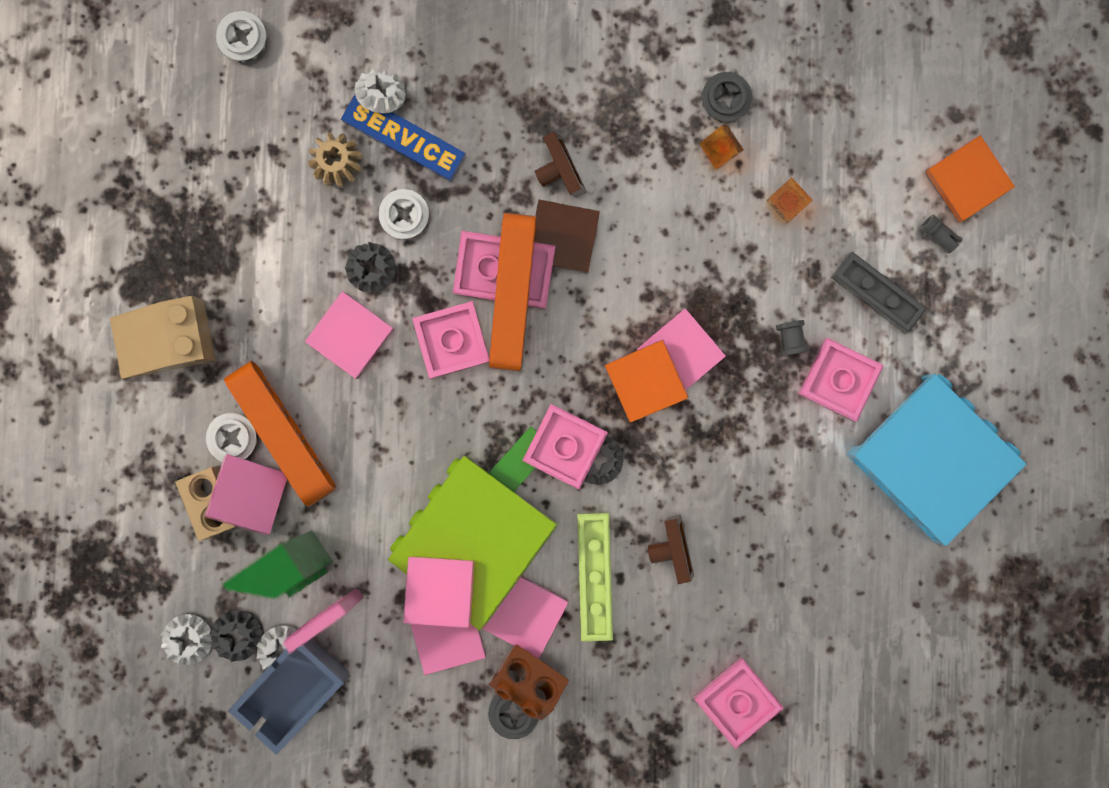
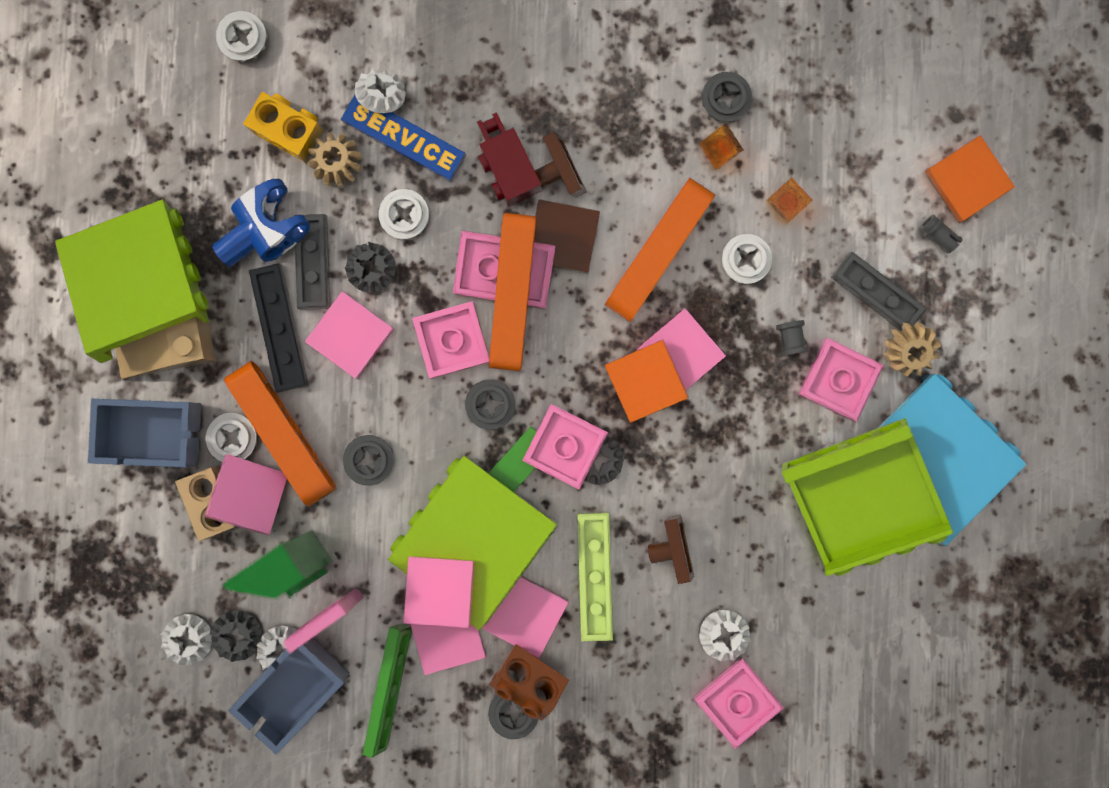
(130, 278): none -> lime panel
(149, 430): none -> sand blue piece
(259, 227): none -> blue connector
(278, 328): none -> black tile
(281, 130): none -> yellow brick
(313, 265): none -> dark grey tile
(355, 453): none -> dark grey gear
(387, 690): none -> bright green tile
(478, 395): none -> dark grey gear
(507, 162): none -> dark red brick
(659, 249): none -> orange beam
(711, 629): none -> white gear
(747, 244): none -> white gear
(867, 498): none -> lime panel
(925, 345): none -> tan gear

